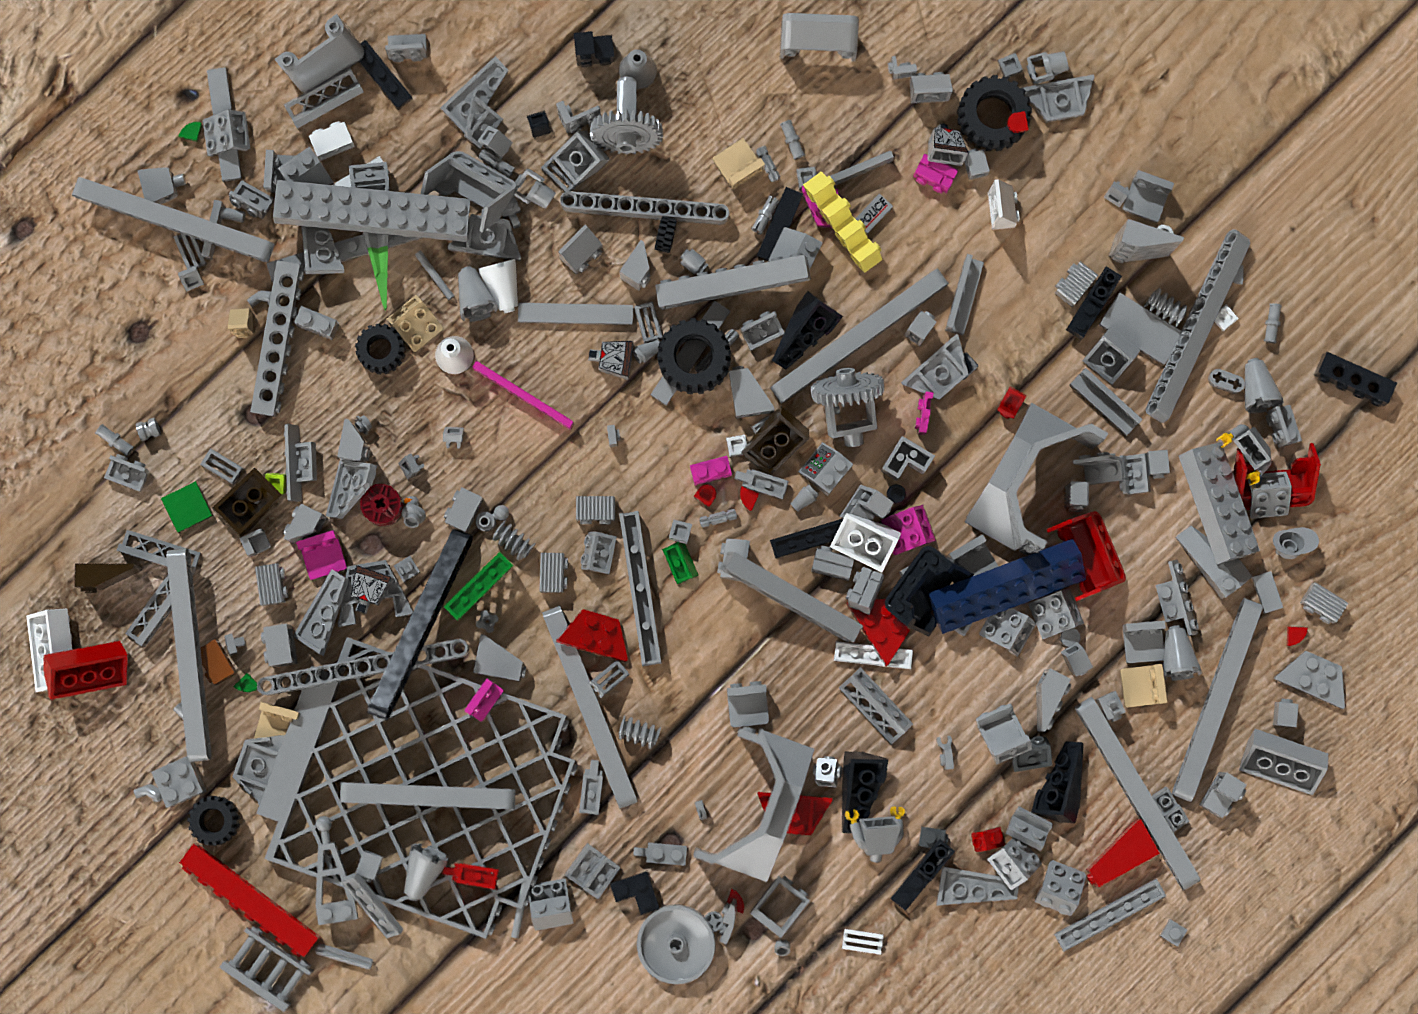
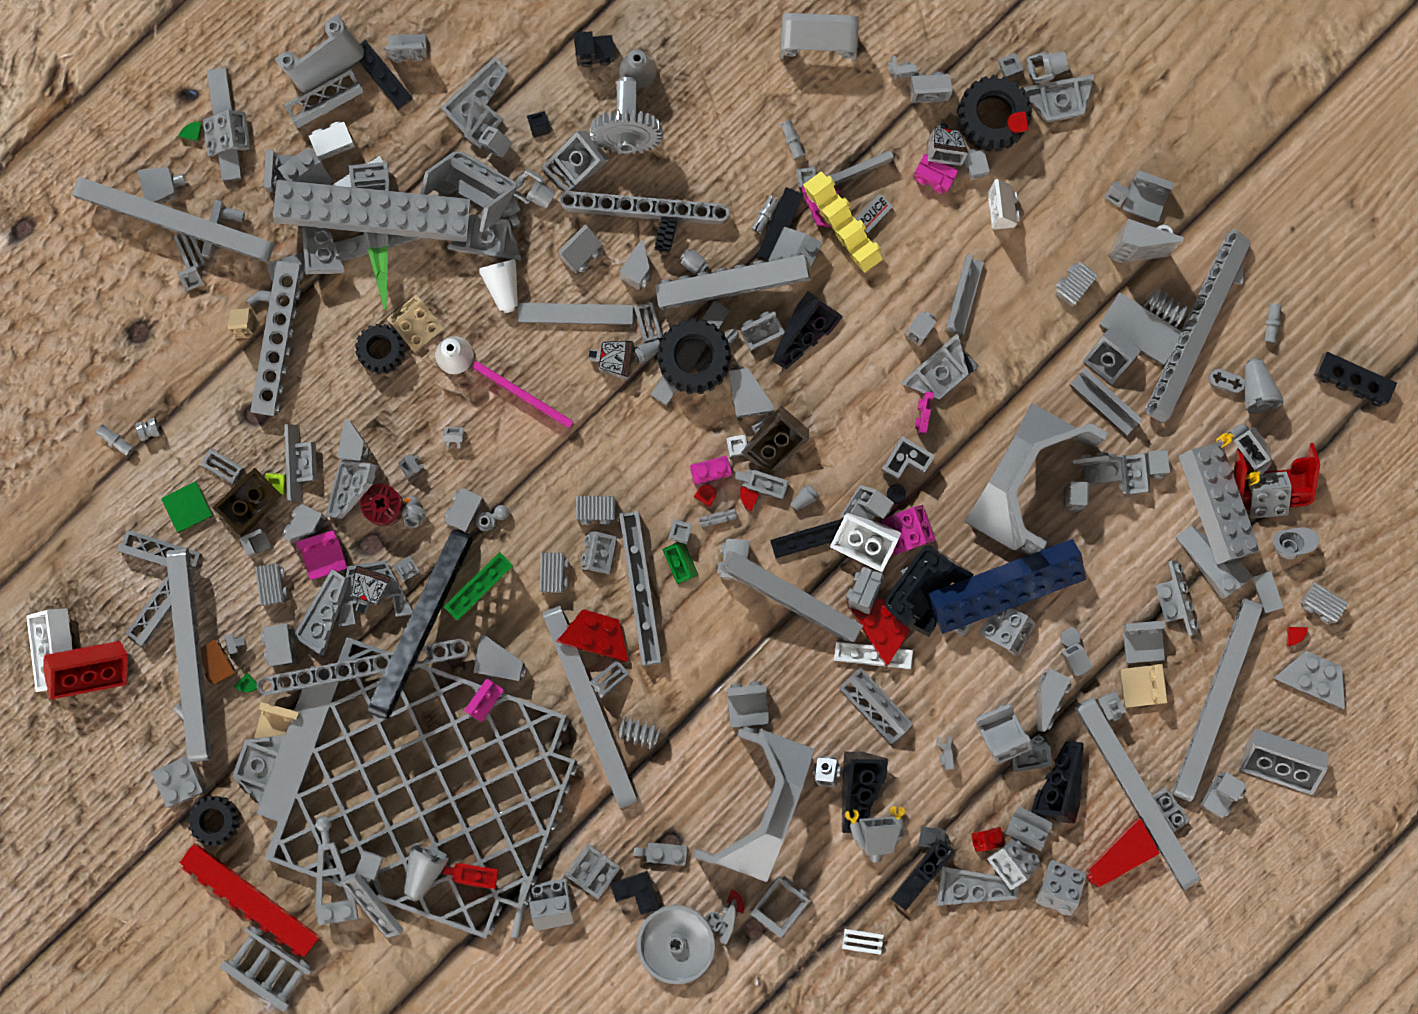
(100, 576): dark brown slope -> none
(127, 473): light grey bracket -> none
(149, 790): light grey arm -> none
(251, 199): light grey bracket -> none
(316, 323): light grey brick -> none
(344, 956): light grey axle -> none
(363, 424): light grey plate -> none
(427, 795): light grey beam -> none
(434, 275): light grey bar -> none
(474, 297): light grey cone -> none
(487, 626): light grey plate -> none
(496, 163): light grey axle -> none
(513, 541): light grey piece -> none
(574, 123): light grey bracket -> none
(591, 789): light grey hinge -> none
(613, 435): light grey plate -> none
(701, 810): light grey tile -> none
(738, 163): tan bracket -> none
(769, 165): light grey axle -> none
(782, 951): light grey hinge -> none
(806, 814): red wing -> none
(825, 468): light grey slope -> none
(832, 563): light grey brick -> none
(848, 387): light grey piece -> none
(859, 336): light grey beam -> none
(974, 556): light grey bracket -> none
(1011, 403): red bracket -> none
(1056, 613): light grey bracket -> none
(1093, 303): black slope -> none
(1098, 552): red windscreen -> none
(1109, 915): light grey tile -> none
(1173, 932): light grey plate -> none
(1179, 656): light grey cone -> none
(1225, 318): white tile -> none
(1283, 426): light grey bracket -> none
(1285, 713): light grey brick -> none

